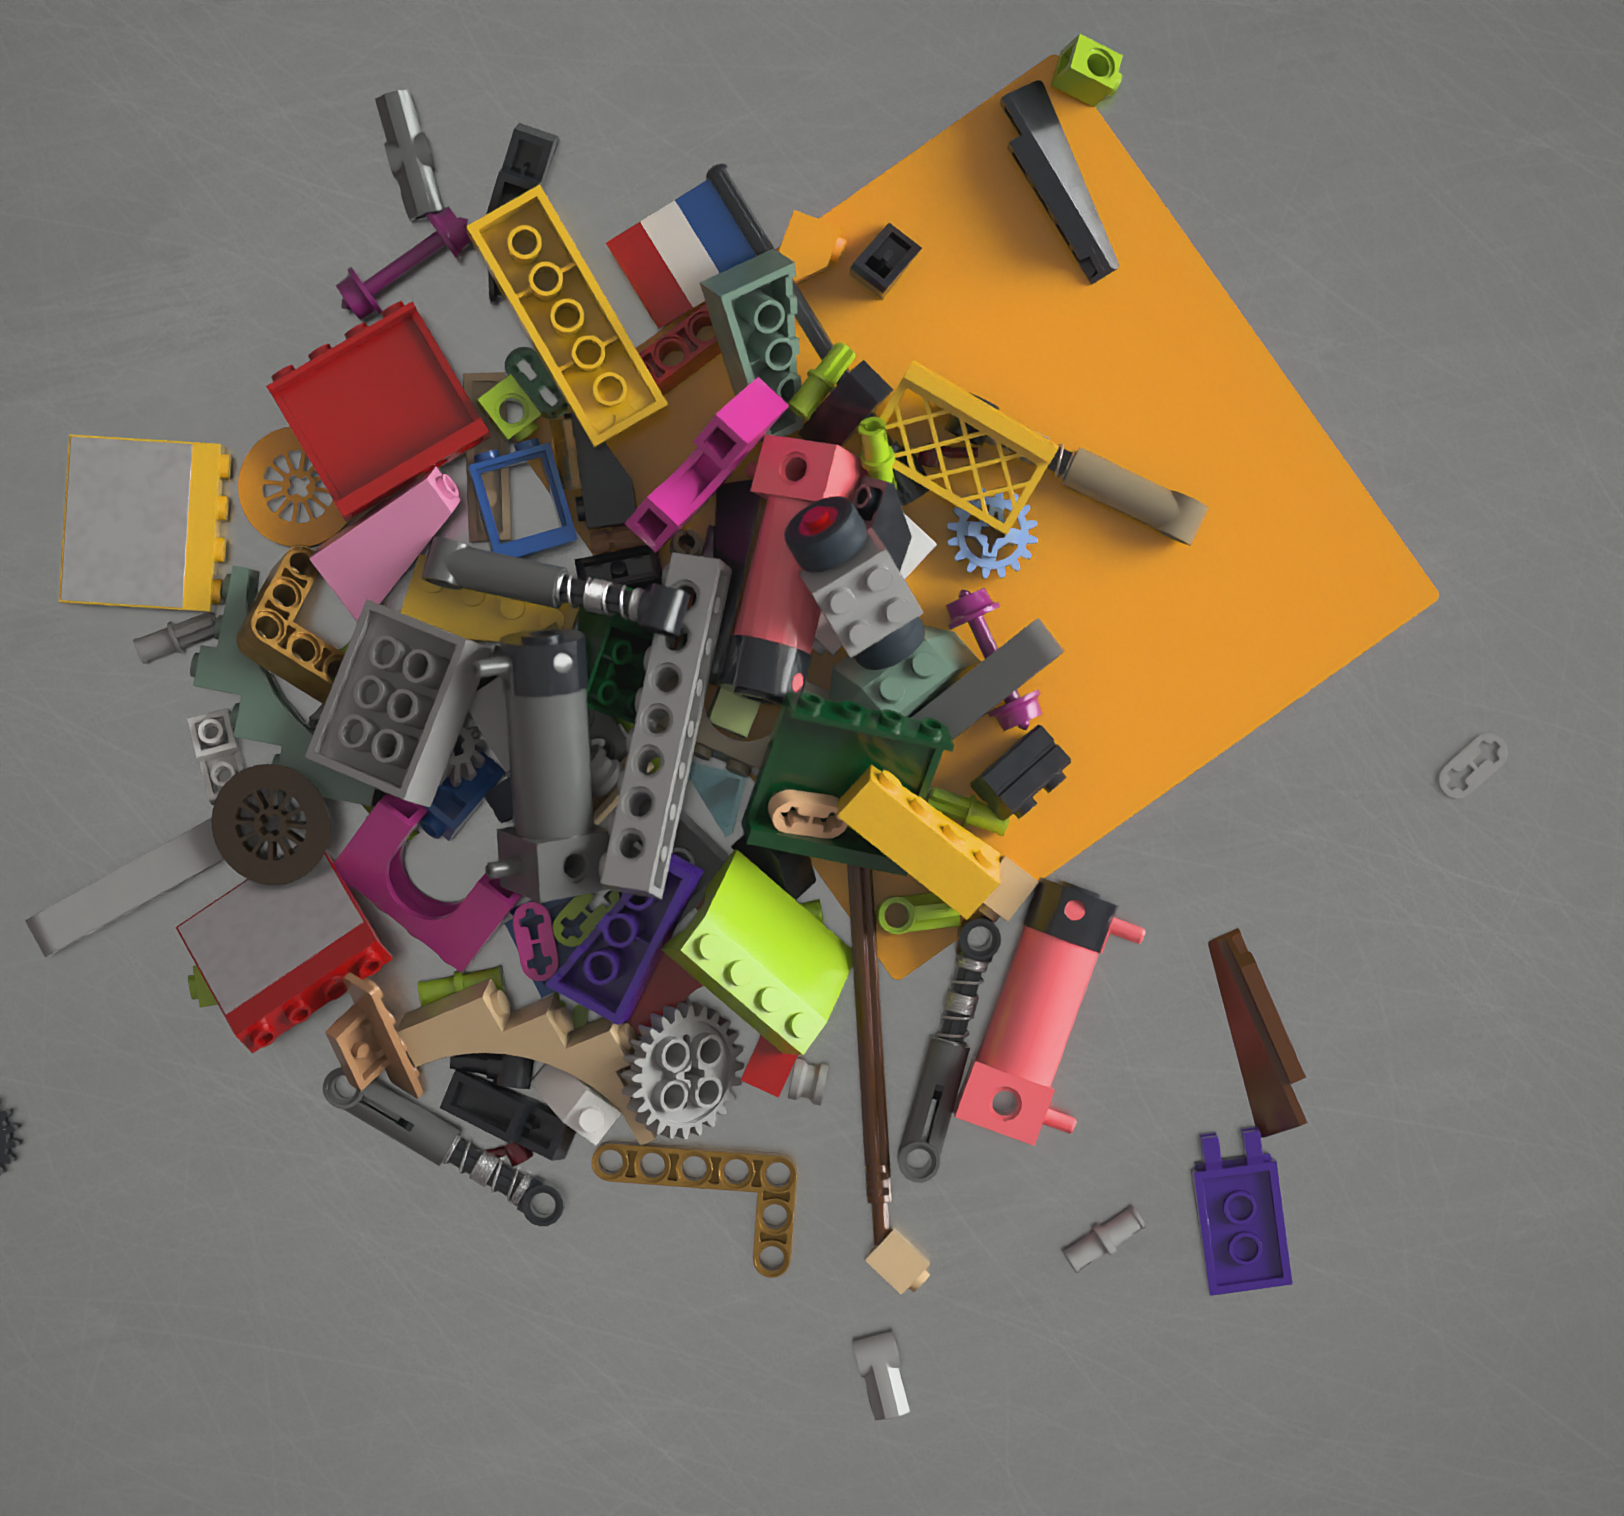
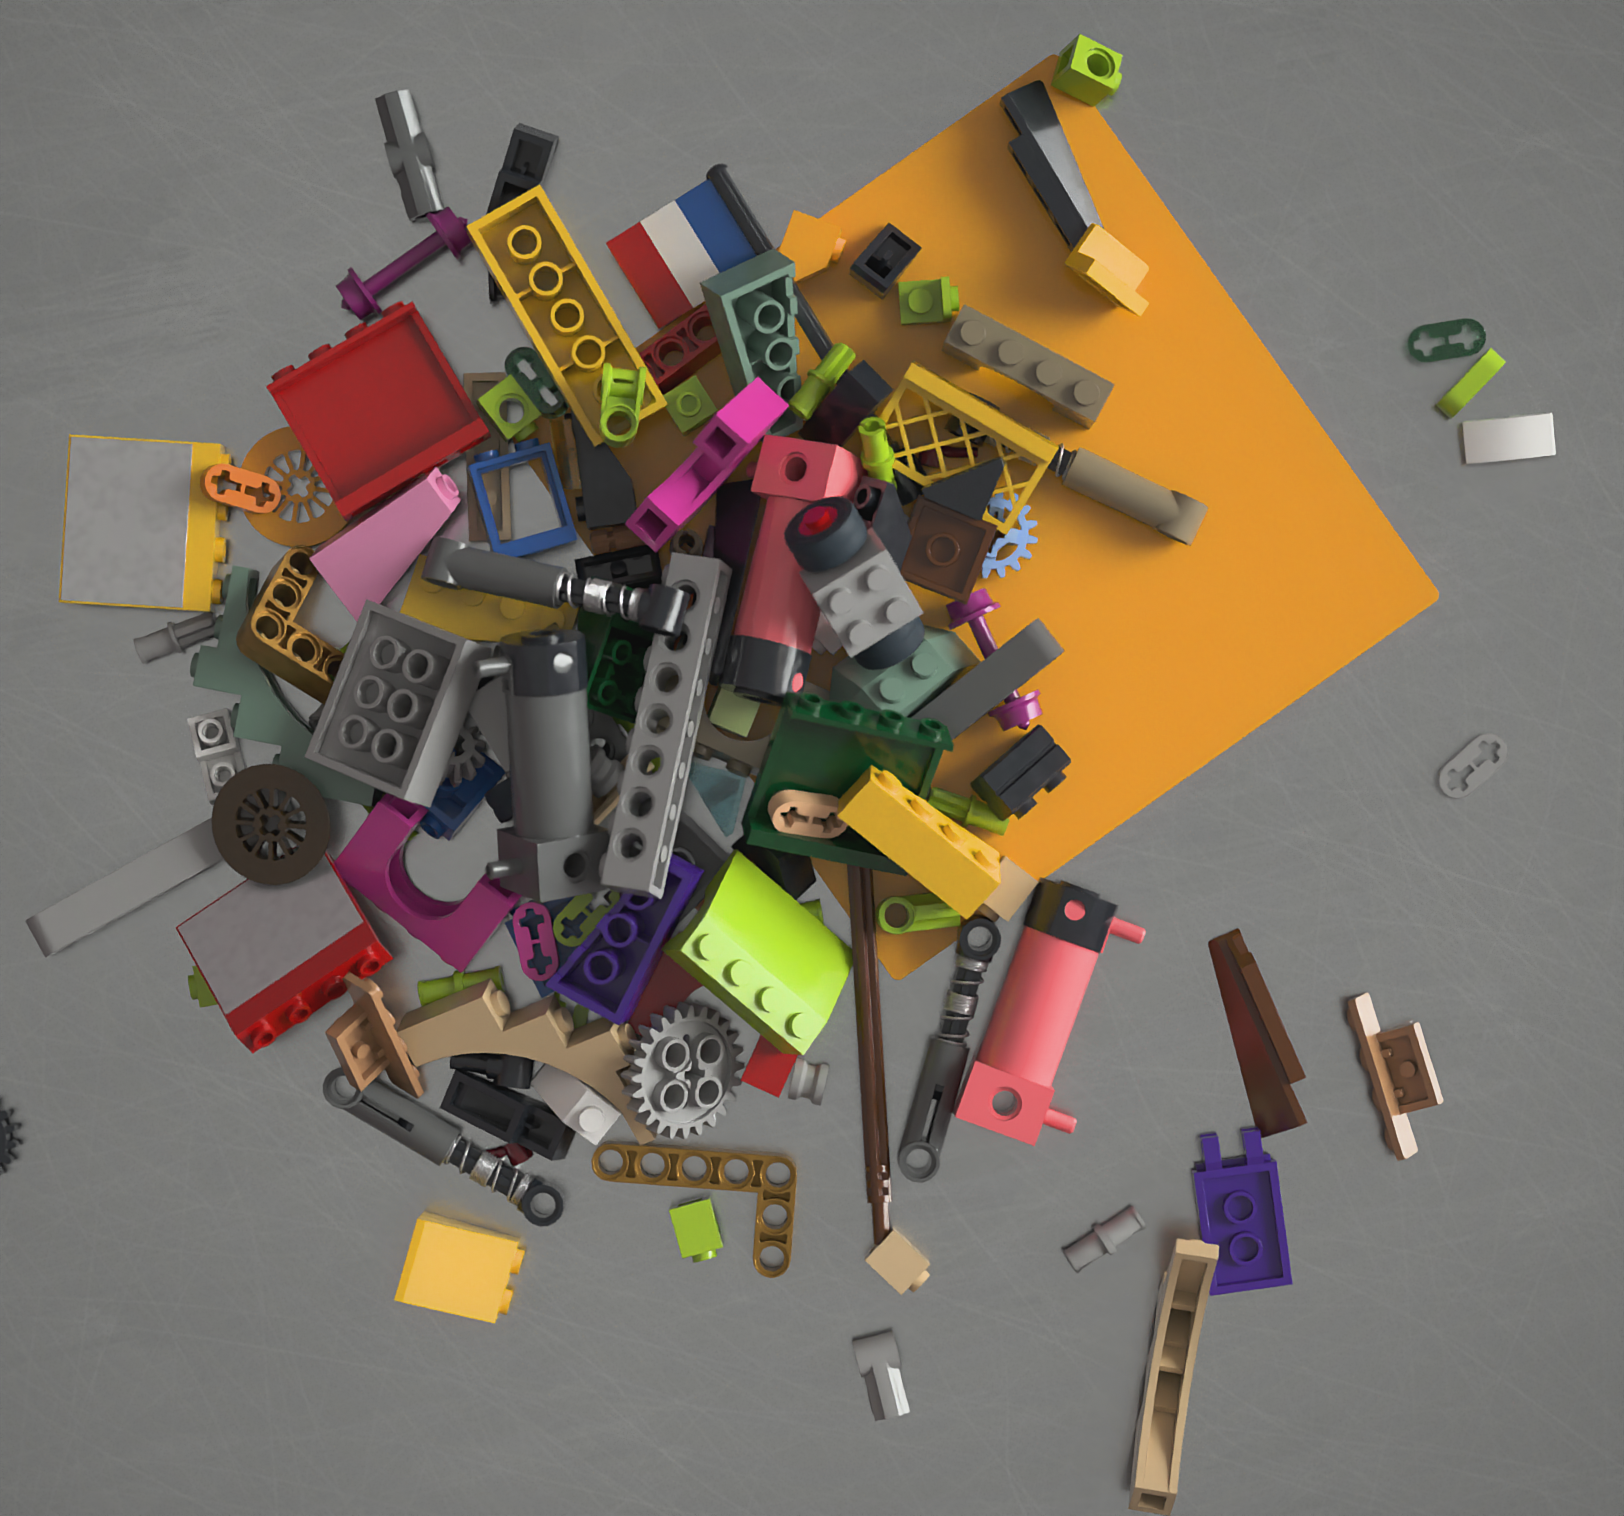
(237, 498): none -> orange beam
(459, 1268): none -> yellow slope
(621, 396): none -> lime piece
(690, 406): none -> lime brick
(696, 1229): none -> lime brick
(927, 301): none -> lime bracket
(945, 549): none -> reddish brown plate
(969, 489): none -> black slope
(989, 344): none -> dark tan arch
(1109, 268): none -> yellow panel
(1169, 1376): none -> tan arch
(1398, 1070): none -> medium nougat bracket
(1443, 331): none -> clear green beam
(1470, 383): none -> lime beam
(1509, 438): none -> white slope

